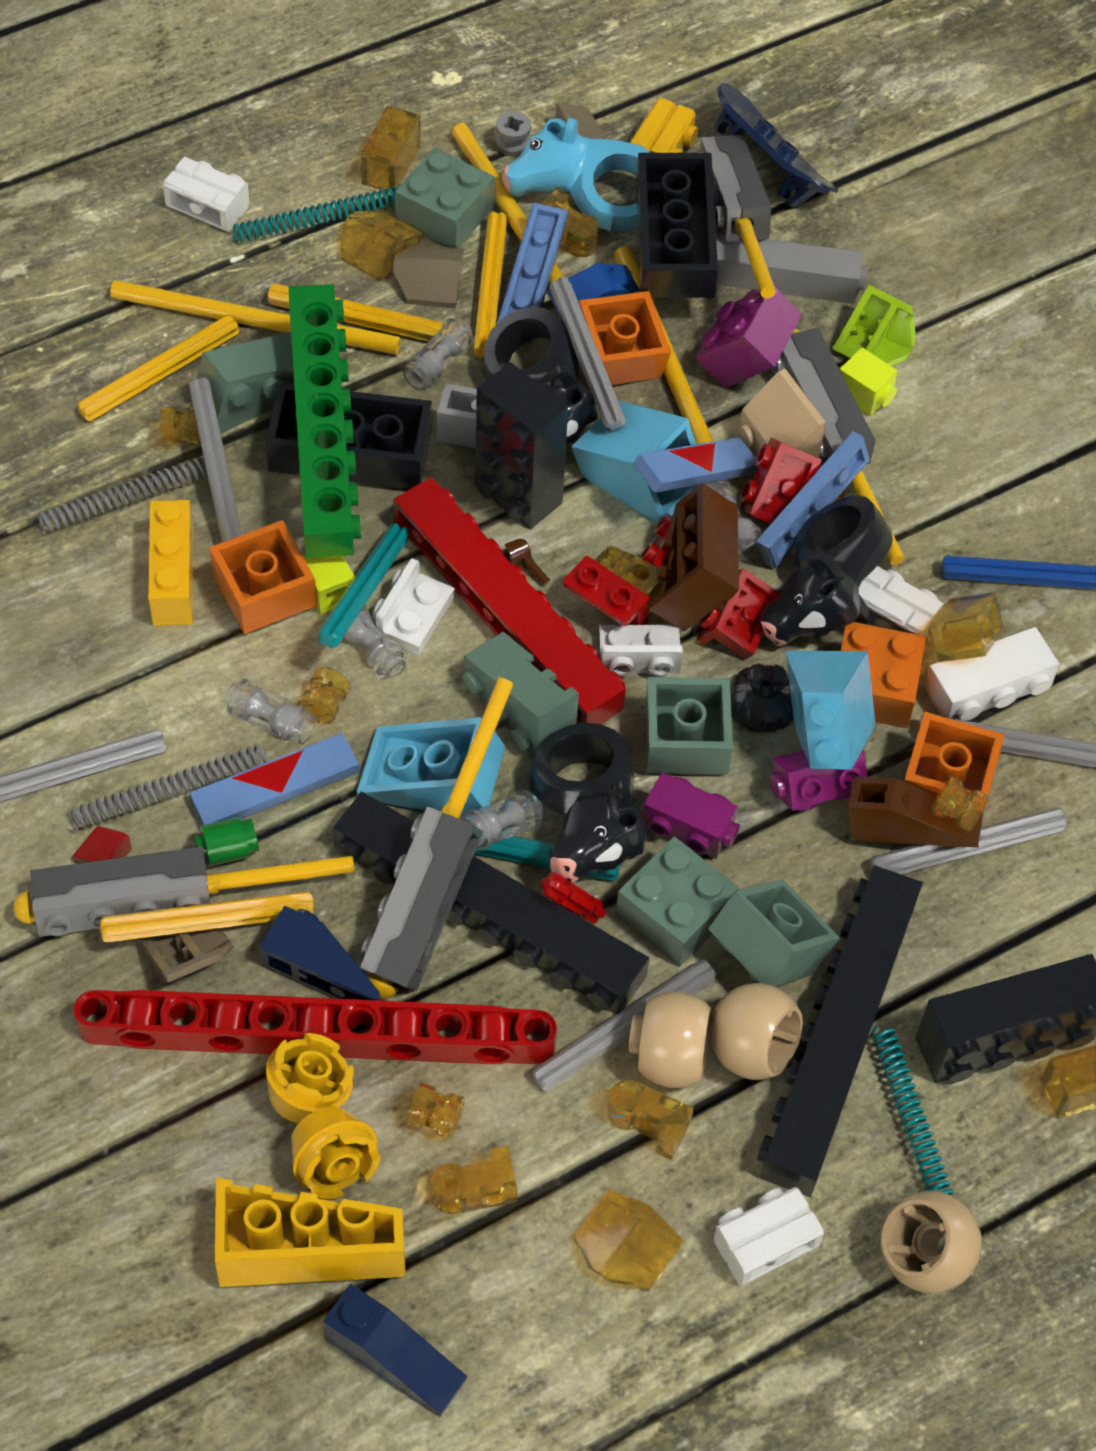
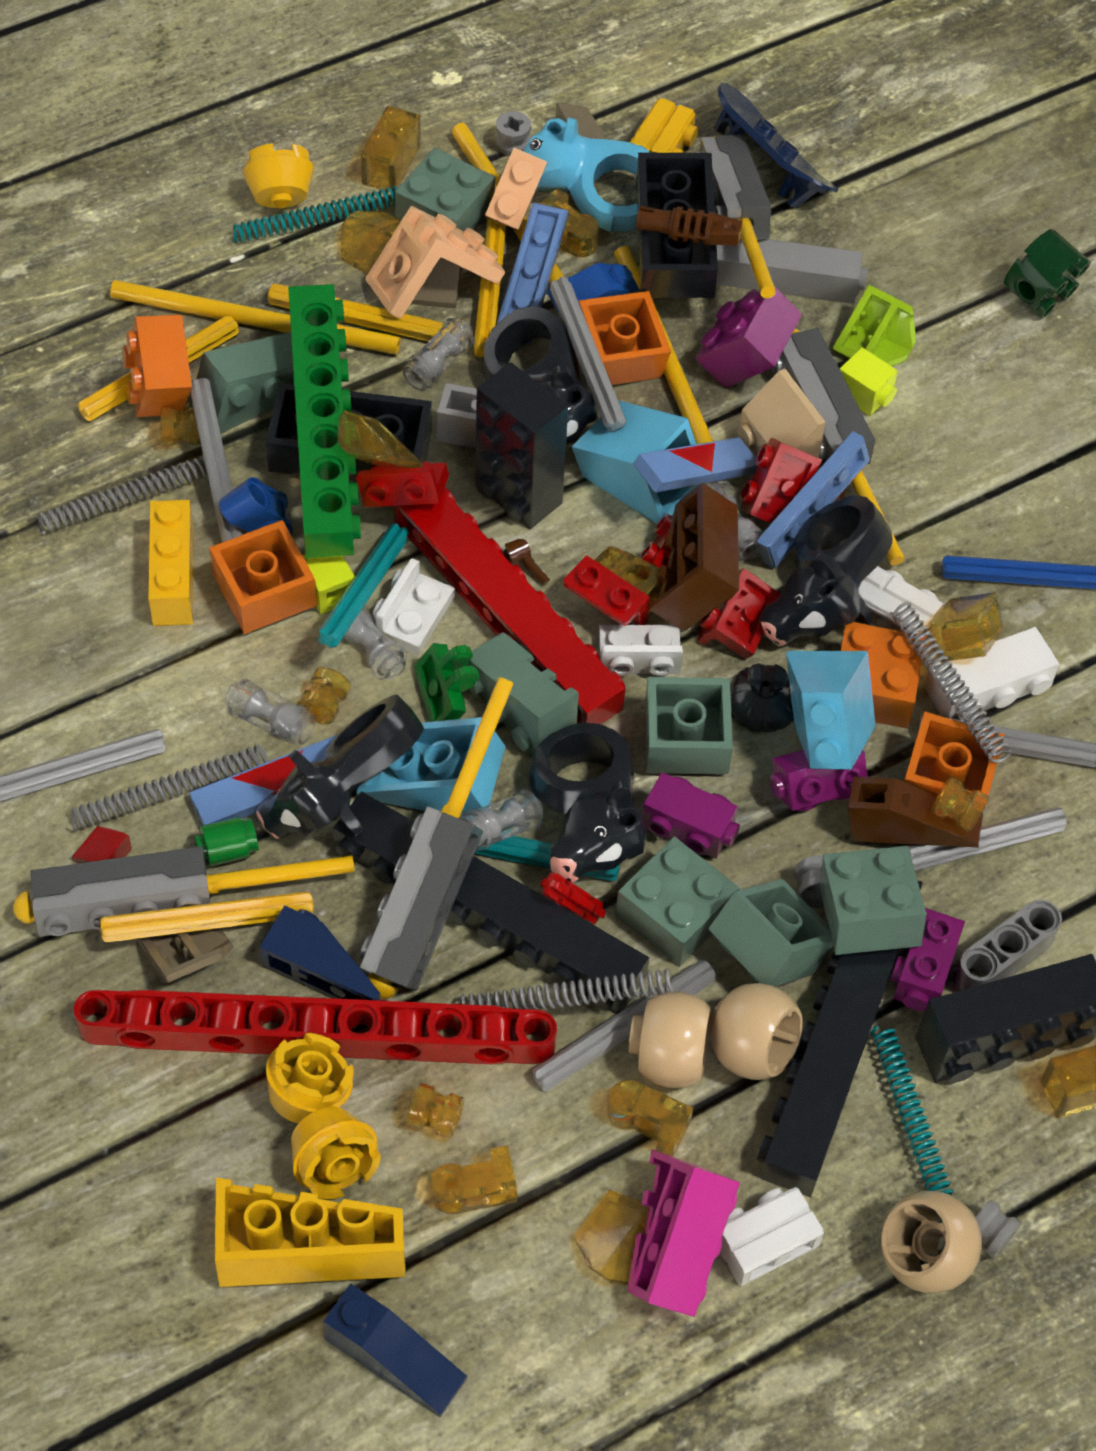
(157, 364): none -> orange brick
(206, 193): white brick -> none
(255, 506): none -> blue piece
(278, 176): none -> yellow cone
(322, 789): none -> black animal
(373, 442): none -> clear yellow slope
(402, 486): none -> red bracket
(416, 250): none -> light nougat bracket
(441, 682): none -> green hinge
(505, 996): none -> light grey piece
(516, 189): none -> light nougat plate
(681, 1233): none -> dark pink wedge
(690, 225): none -> reddish brown hinge
(808, 876): none -> light grey wheel
(872, 900): none -> sand green brick
(927, 966): none -> magenta brick
(966, 693): none -> light grey piece
(996, 1228): none -> light grey wheel
(1013, 933): none -> light grey beam
(1046, 272): none -> dark green brick

